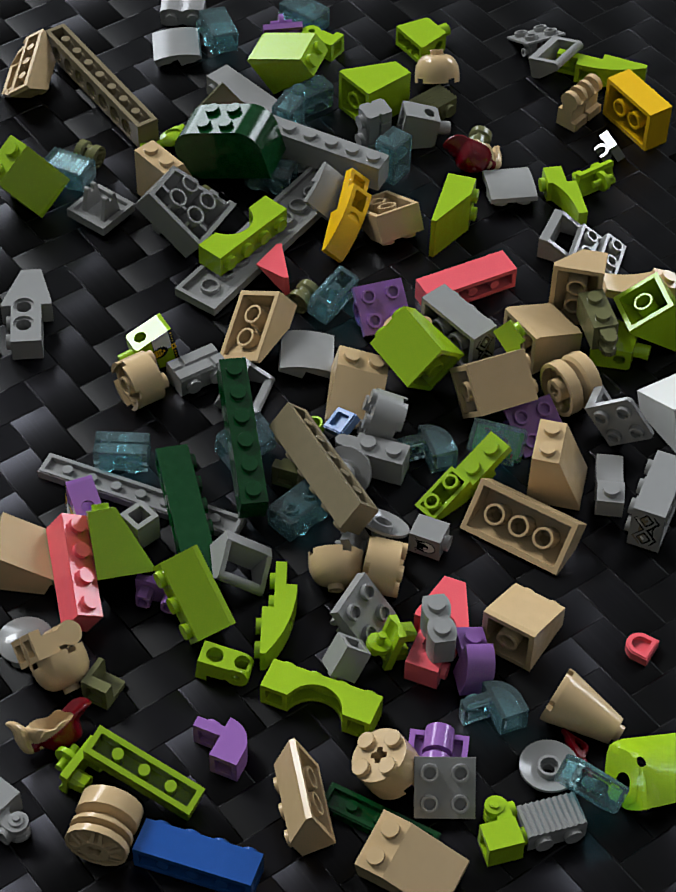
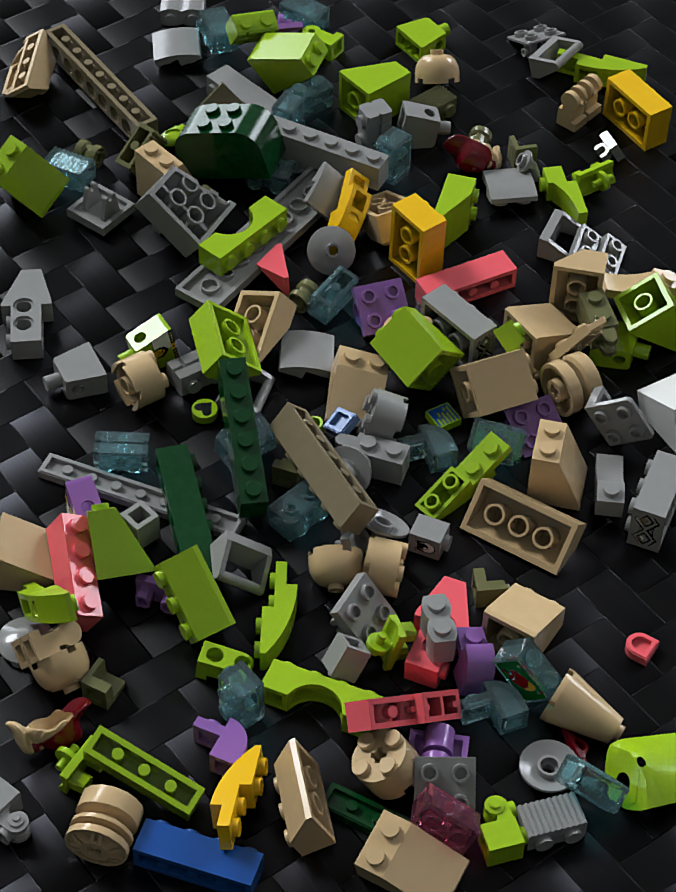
(47, 604): none -> lime slope
(77, 373): none -> light grey torso
(141, 136): none -> olive brick
(204, 411): none -> lime tile
(222, 335): none -> lime slope
(236, 793): none -> yellow slope
(240, 695): none -> clear light blue brick
(250, 26): none -> lime brick
(319, 247): none -> light grey dish
(403, 710): none -> coral brick
(416, 237): none -> yellow brick
(443, 416): none -> tile
(446, 818): none -> clear pink brick
(486, 591): none -> olive panel
(514, 150): none -> olive panel
(526, 162): none -> light grey plate
(527, 670): none -> clear light blue brick
(581, 337): none -> tan plate

